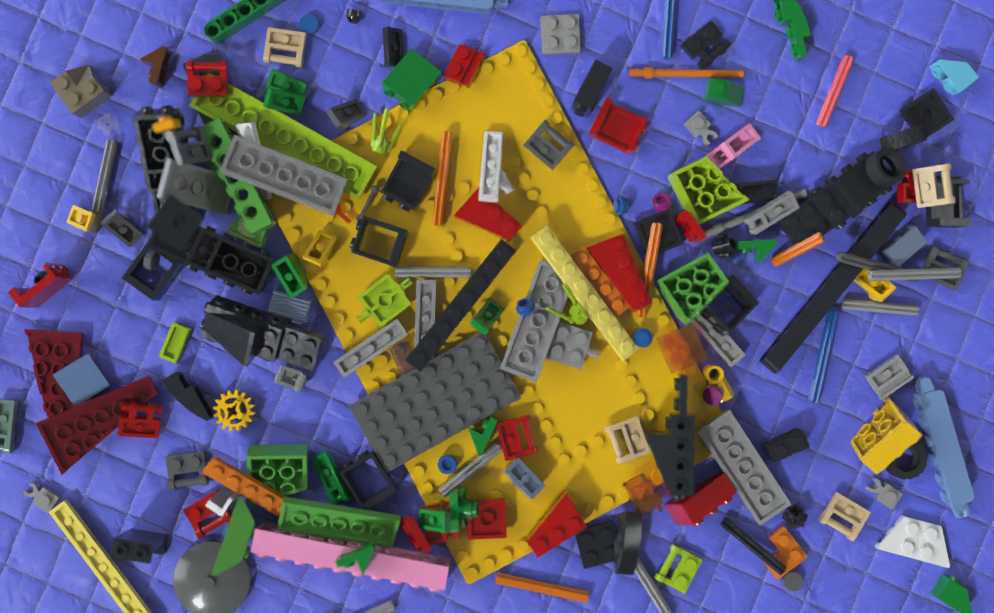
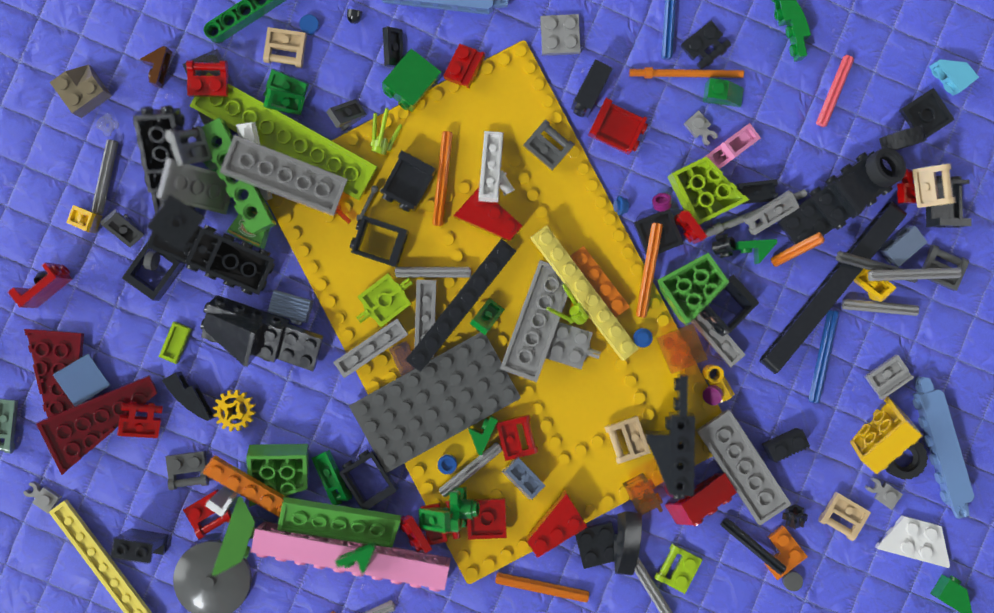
(166, 123): light orange plate -> none
(290, 378): light grey bracket -> none
(291, 274): green slope -> none
(320, 248): yellow slope -> none
(525, 307): blue plate -> none
(618, 264): red wing -> none

